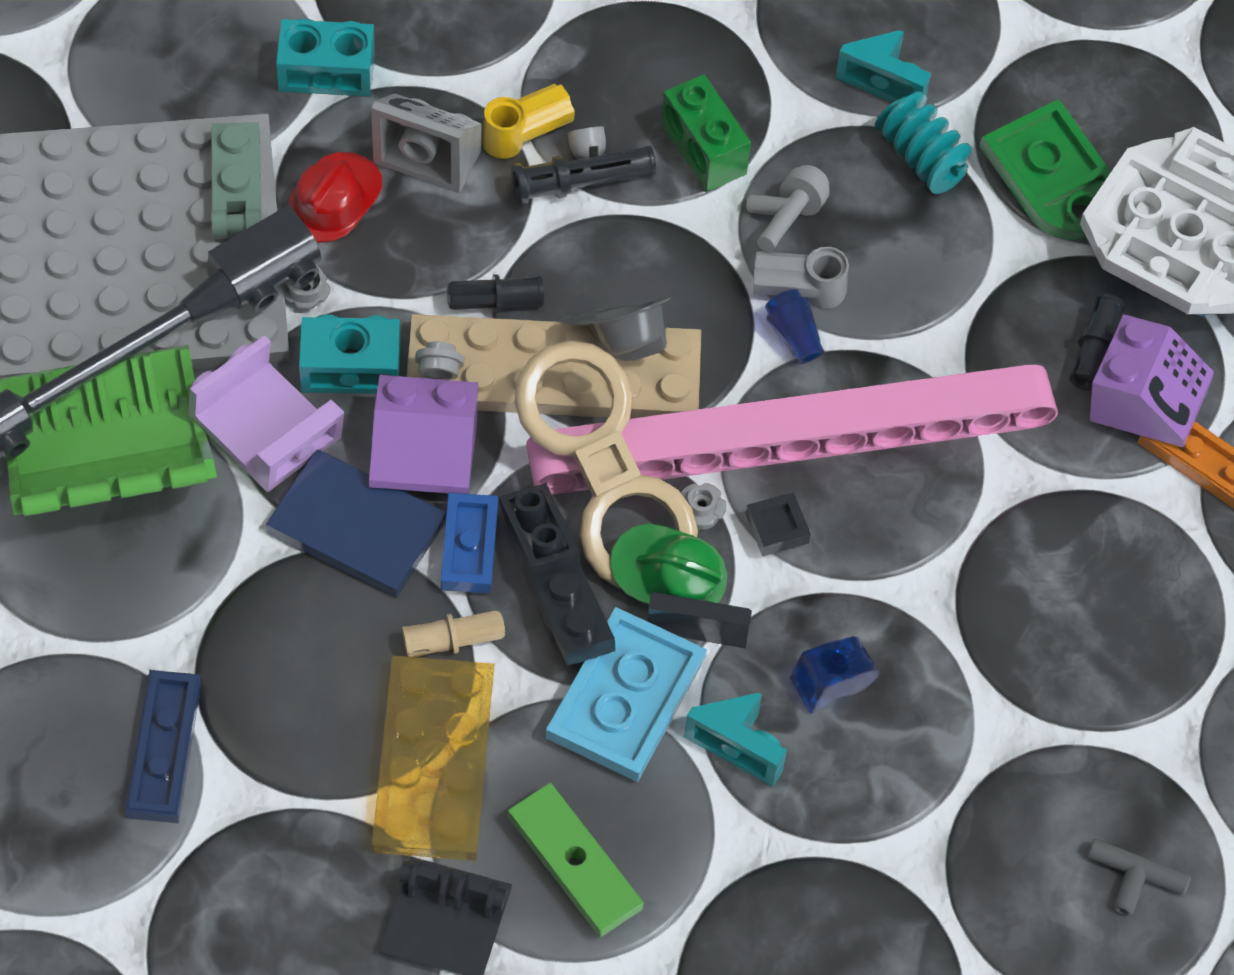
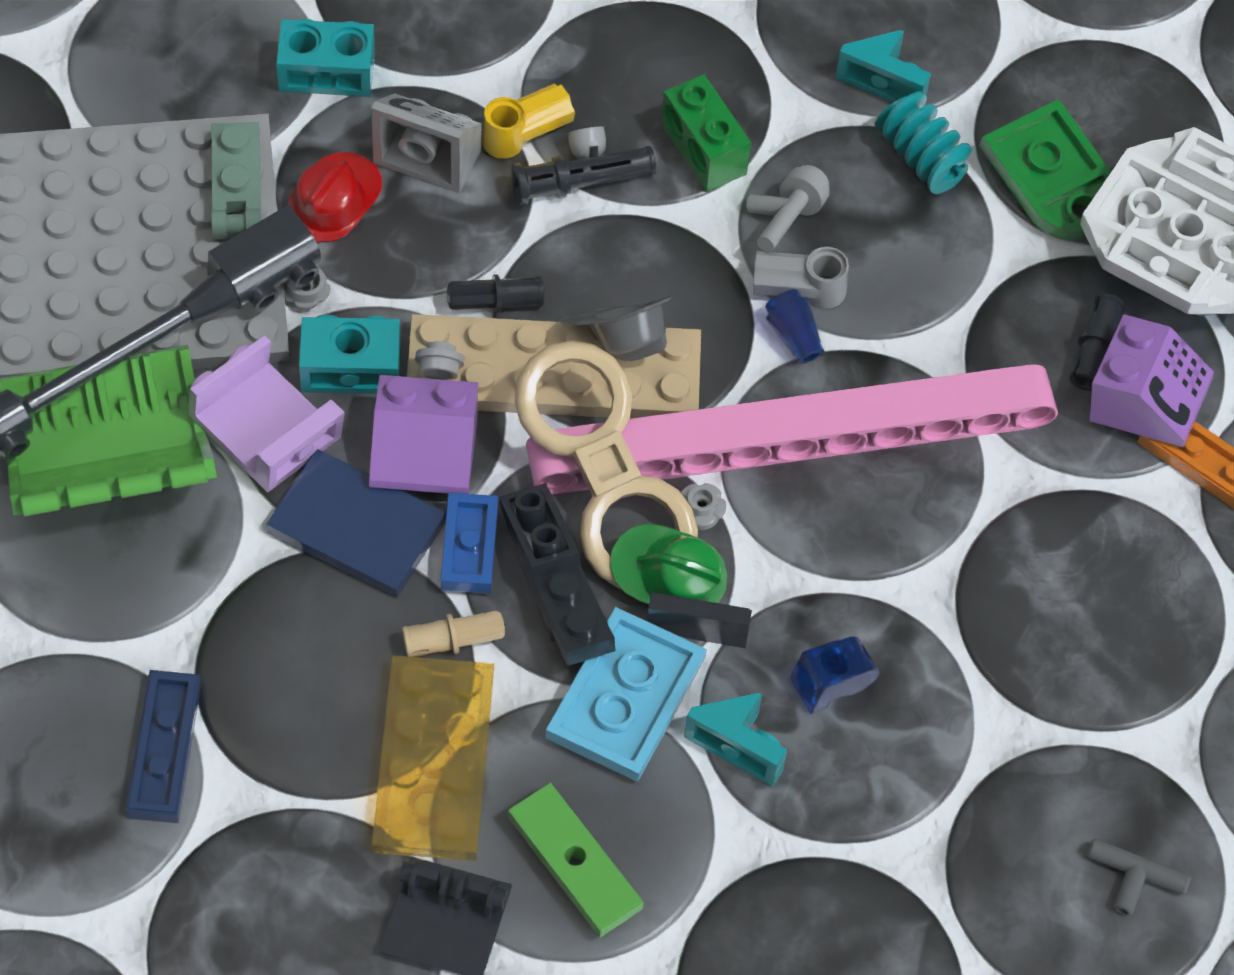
(778, 524): black plate -> none

